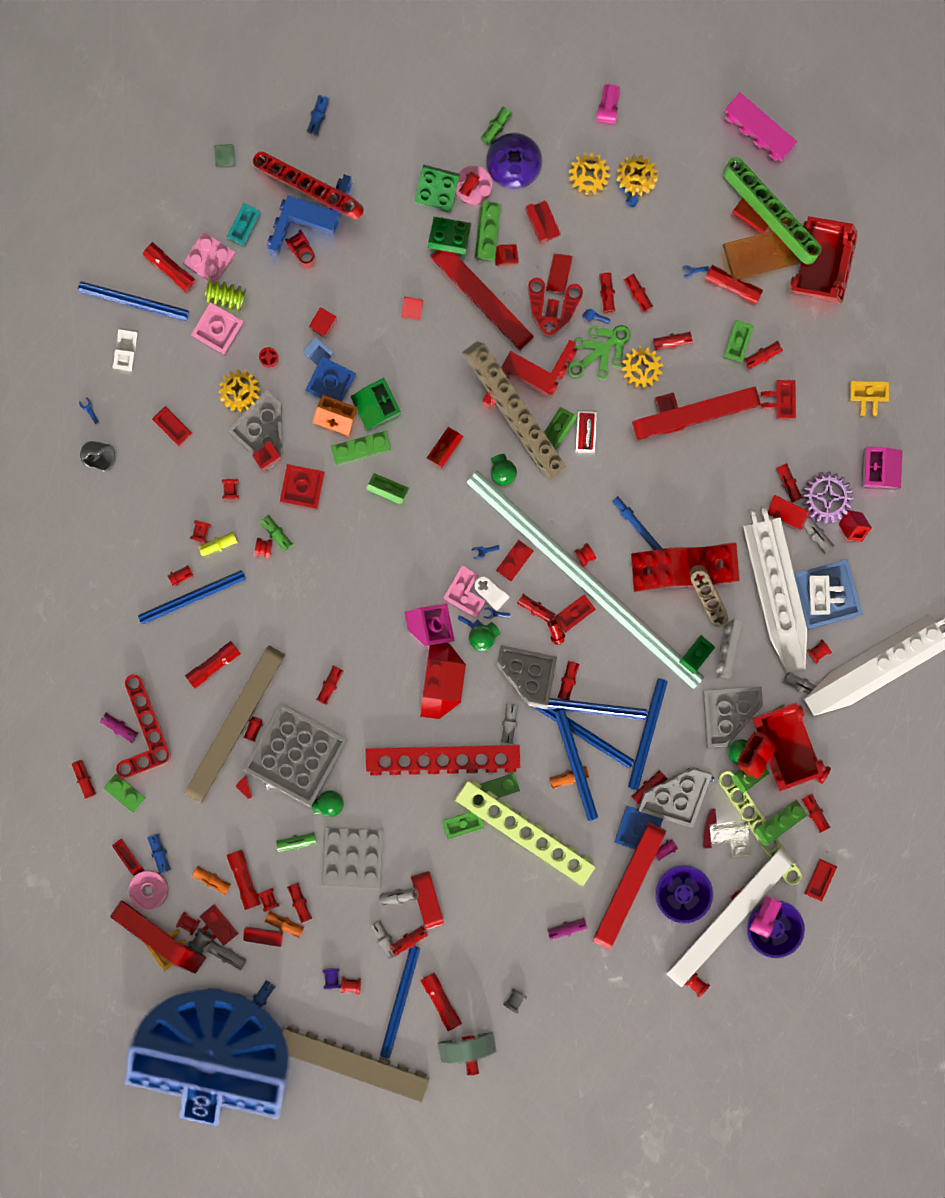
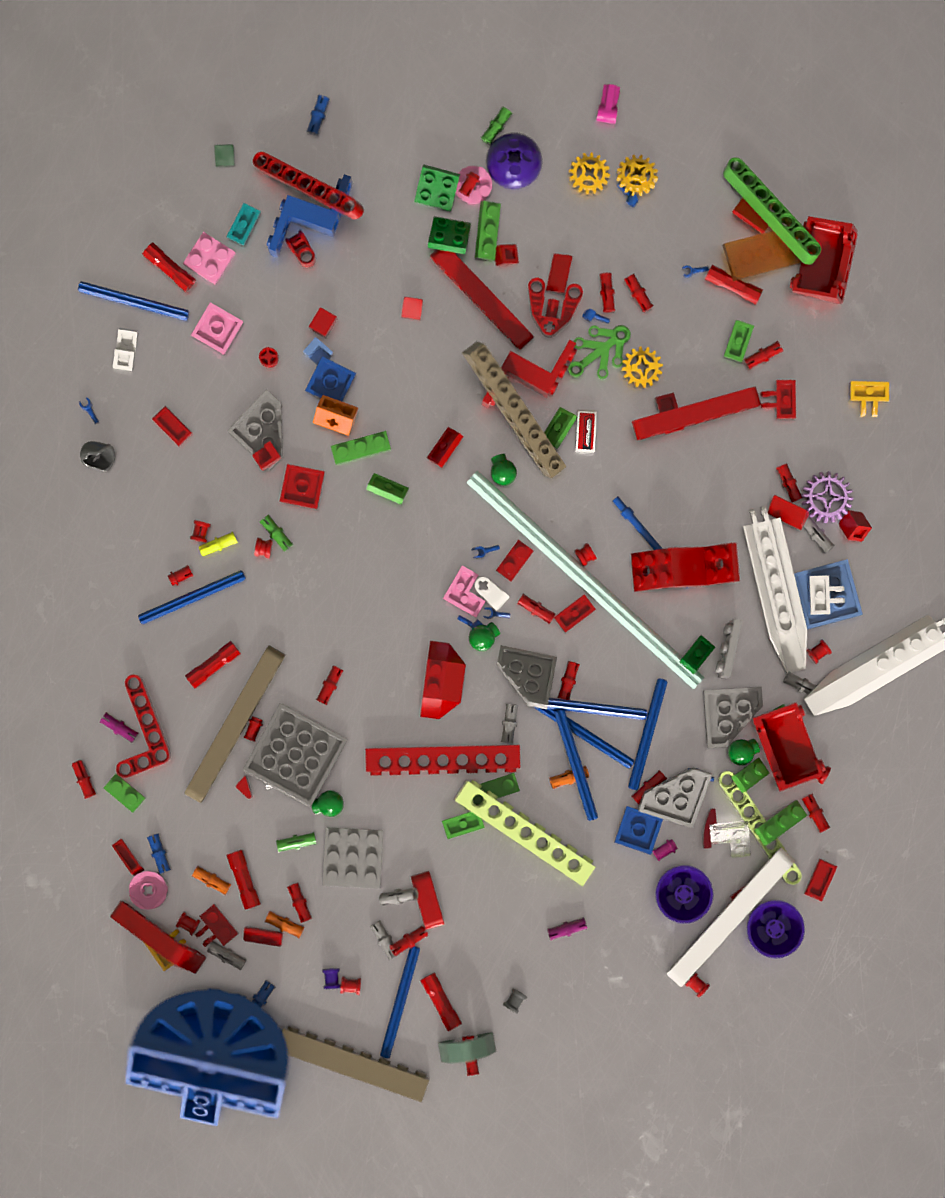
(200, 941): dark grey bush -> none
(224, 294): lime piece -> none
(230, 489): red bush -> none
(232, 386): yellow gear -> none
(268, 899): red bush -> none
(375, 404): green slope -> none
(430, 624): dark pink slope -> none
(542, 221): red panel -> none
(557, 635): red pin -> none
(629, 885): red beam -> none
(673, 340): red pin -> none
(707, 596): dark tan beam -> none
(756, 755): red brick -> none
(760, 127): dark pink brick -> none
(764, 920): dark pink piece -> none
(882, 467): dark pink slope -> none

